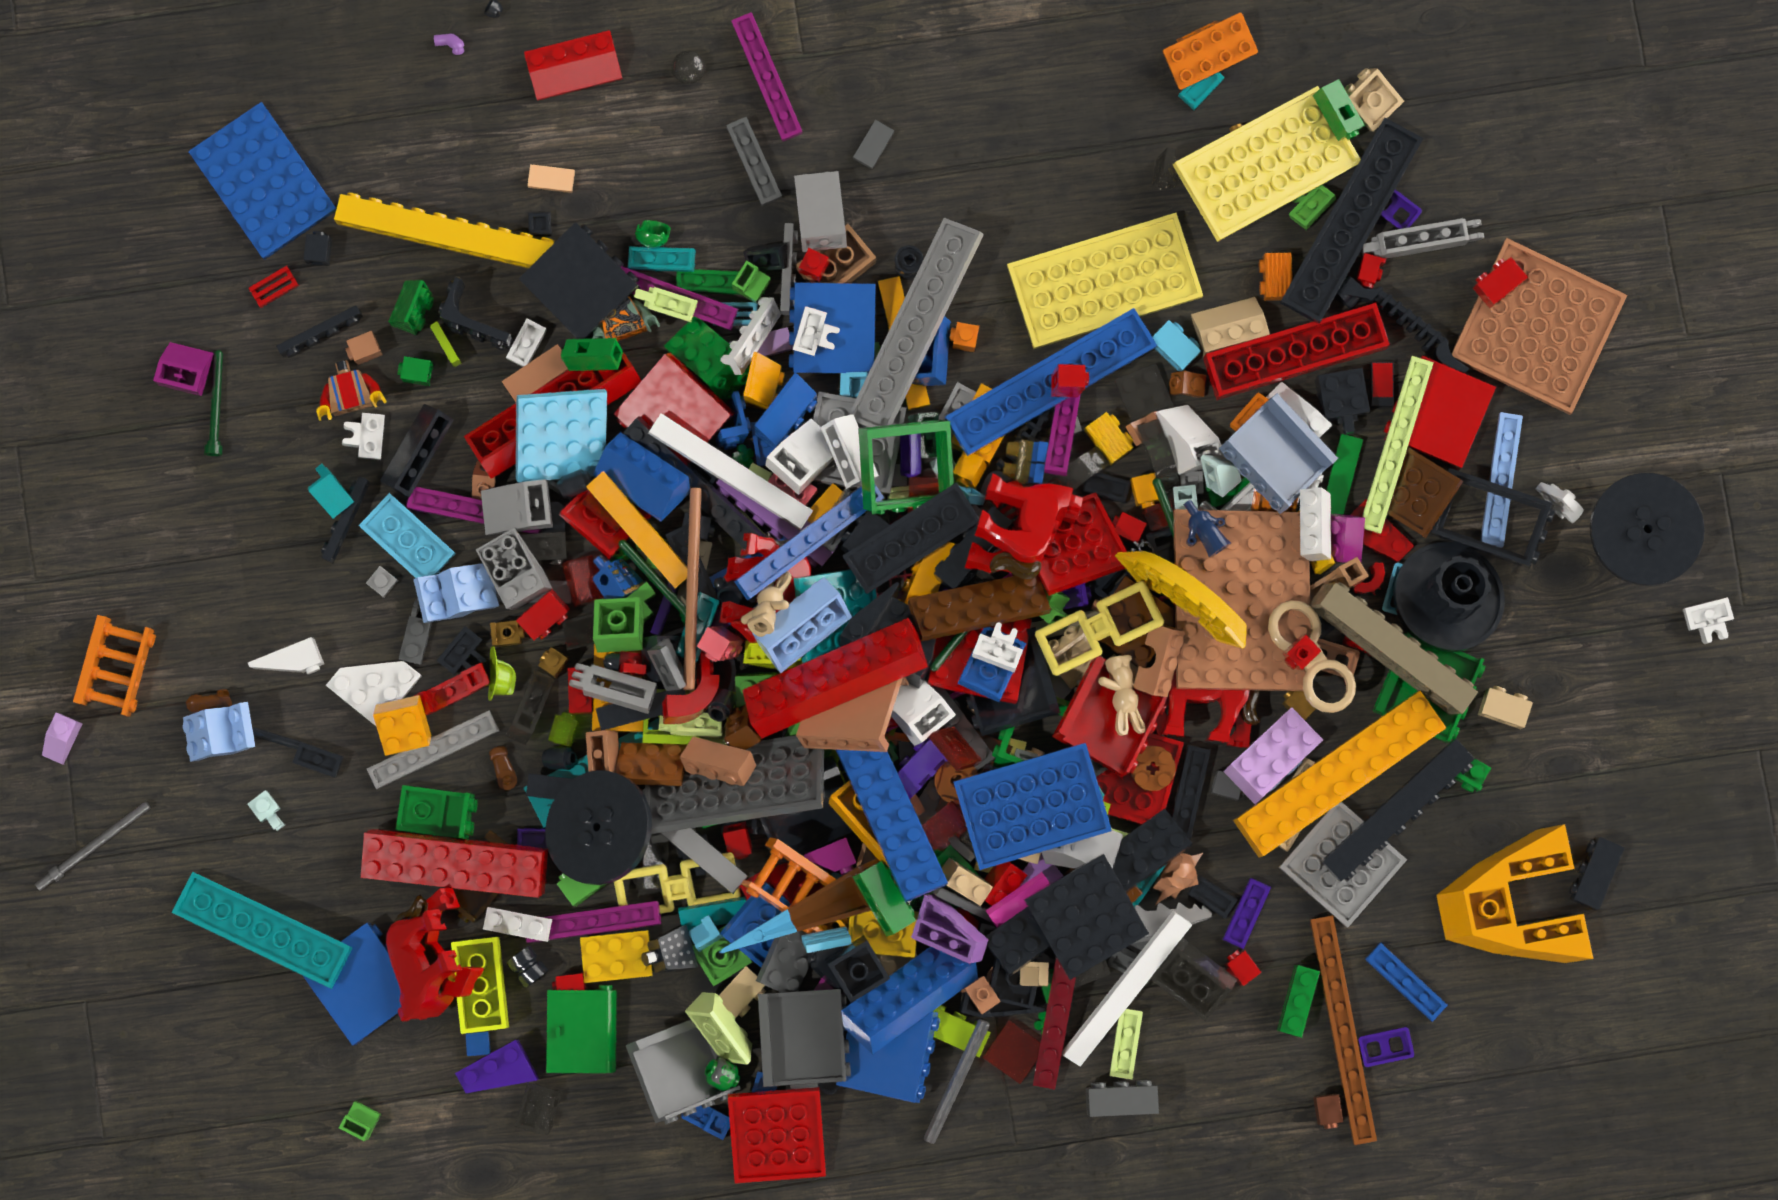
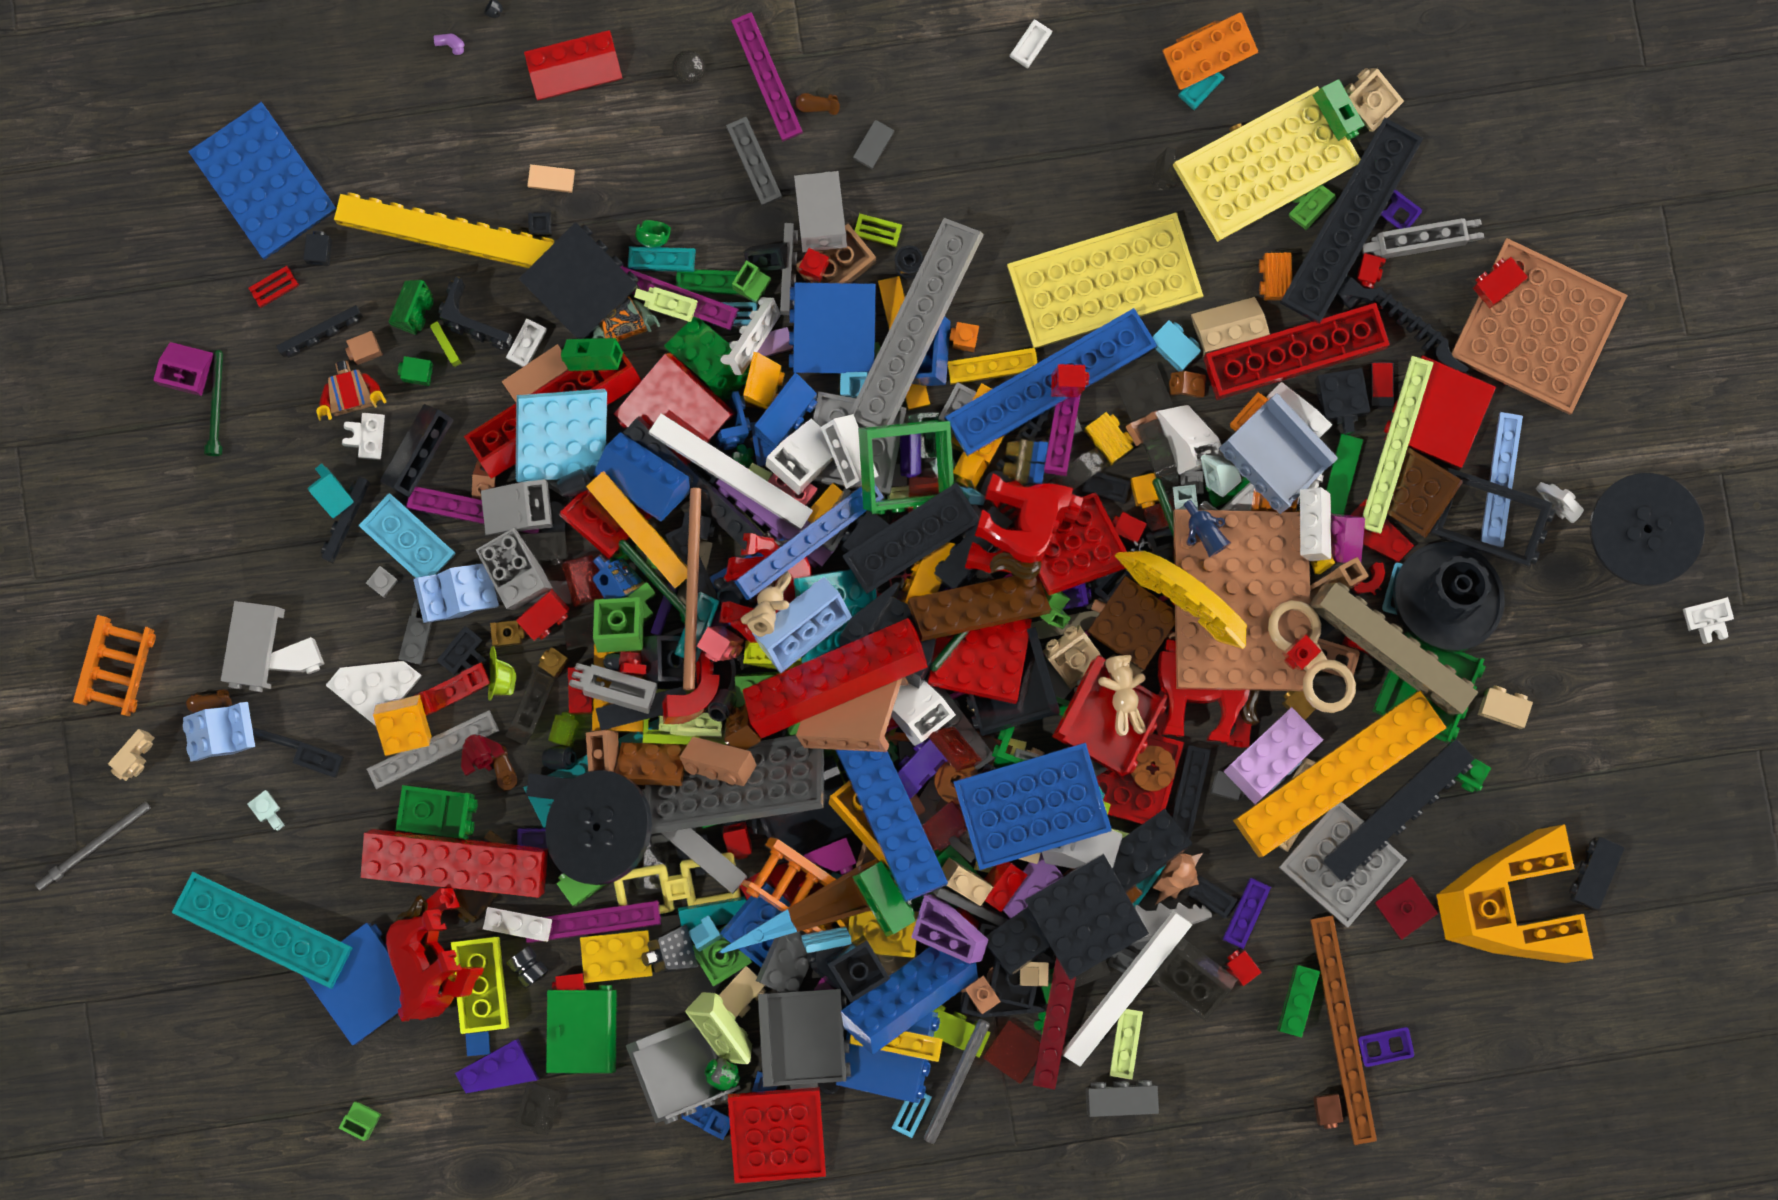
(60, 737): lavender slope -> none
(128, 759): none -> tan plate
(250, 645): none -> light grey panel
(478, 752): none -> dark red brick
(667, 665): dark grey panel -> none
(810, 103): none -> reddish brown piece
(813, 332): white plate -> none
(893, 243): none -> lime tile
(903, 1130): none -> medium azure tile
(912, 1045): none -> yellow plate
(986, 677): blue tile -> none
(991, 366): none -> yellow plate
(998, 649): white plate -> none
(1014, 902): dark pink tile -> none
(1031, 43): none -> white tile
(1099, 627): light yellow bar -> none
(1158, 678): nougat arch -> none
(1406, 908): none -> dark red plate
(1406, 982): blue tile -> none

